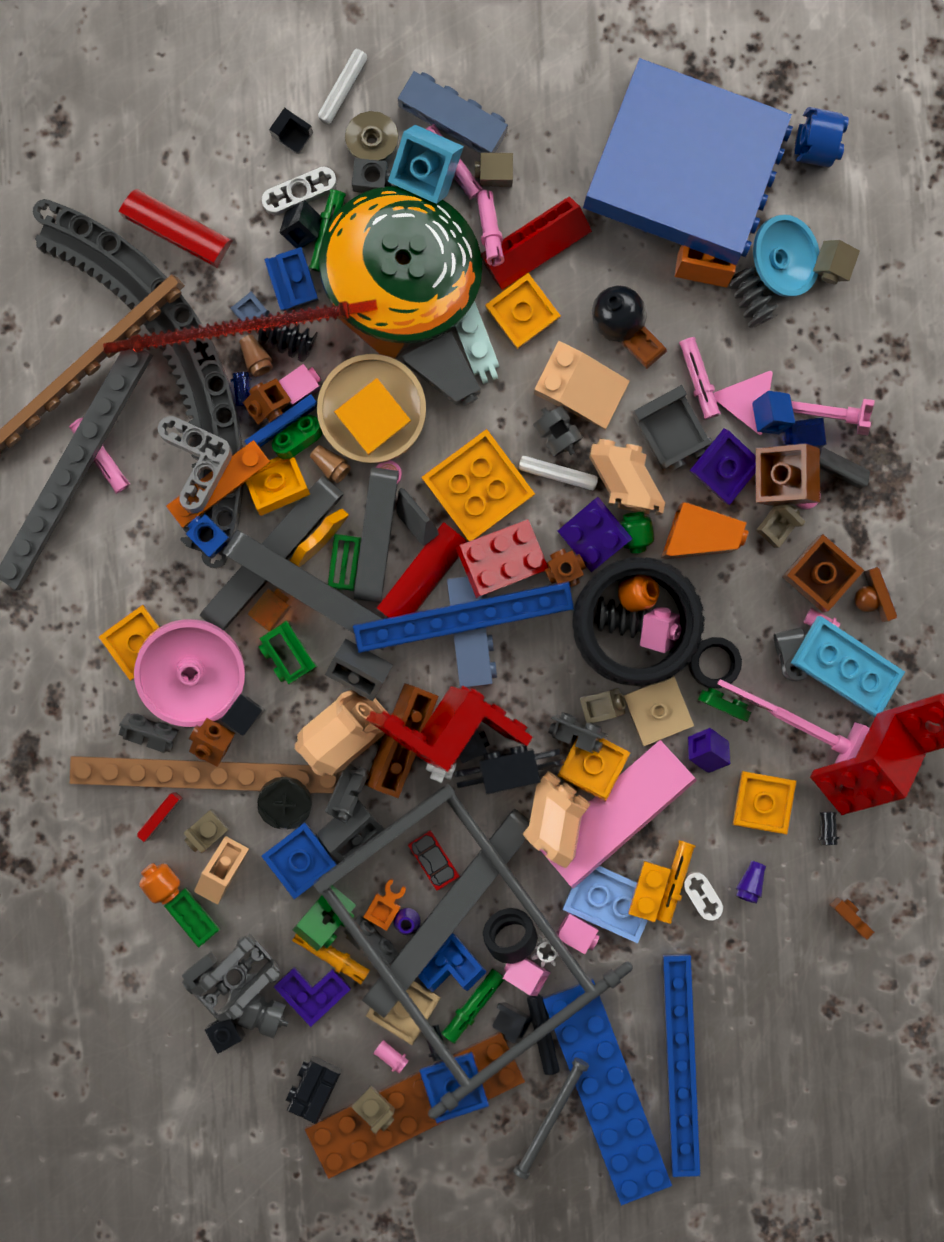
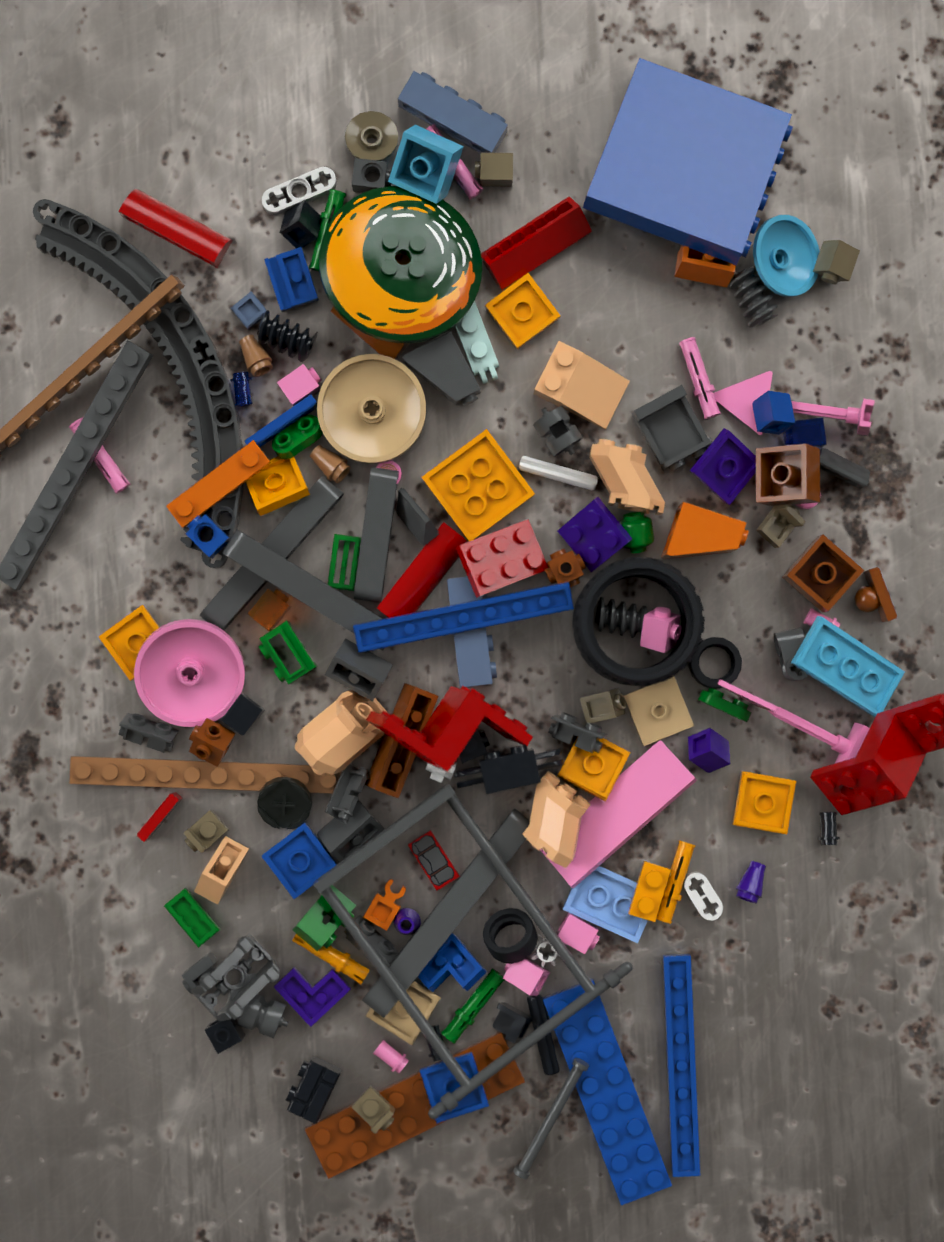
(137, 342): clear red hose -> none
(159, 883): orange head -> none
(206, 460): light grey beam -> none
(267, 401): dark orange brick -> none
(291, 131): black panel -> none
(319, 538): light orange tile -> none
(342, 86): white axle -> none
(372, 416): light orange tile -> none
(491, 235): bright pink pin -> none
(618, 313): black cylinder -> none
(638, 592): orange head -> none
(645, 347): dark orange plate -> none
(820, 137): blue brick -> none
(848, 911): dark orange plate -> none

